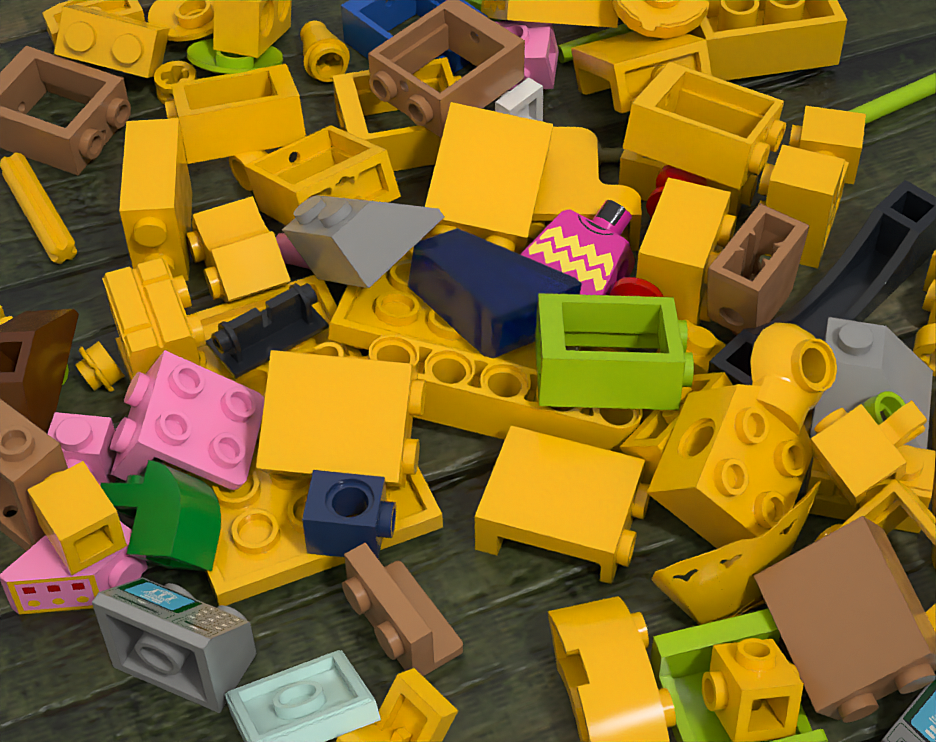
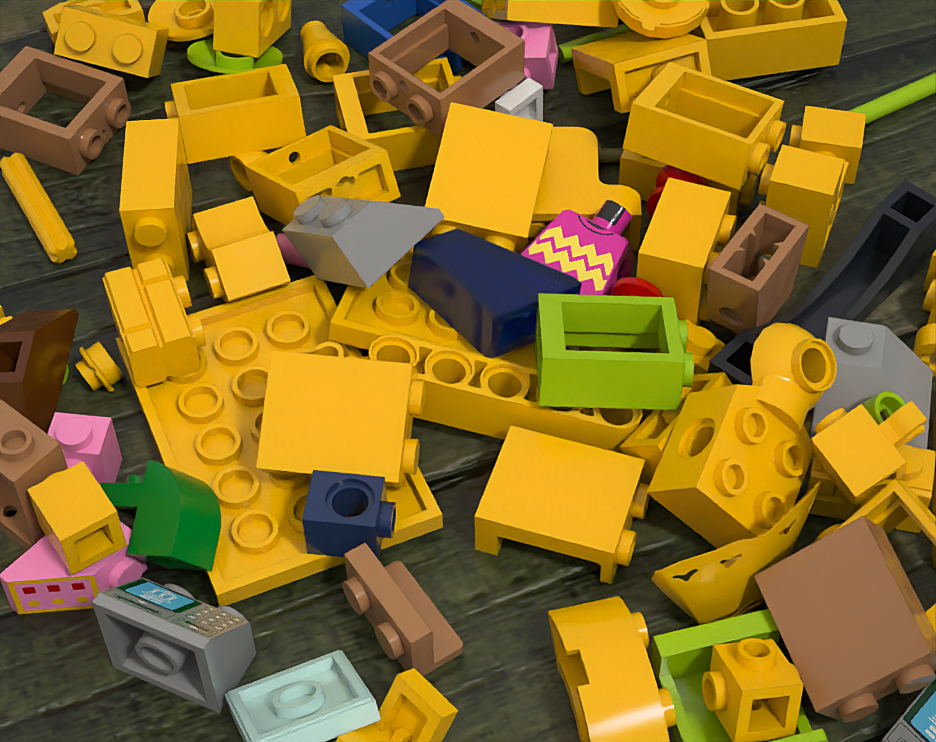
(172, 73): yellow bush -> none
(188, 421): bright pink bracket -> none
(281, 326): black hinge -> none

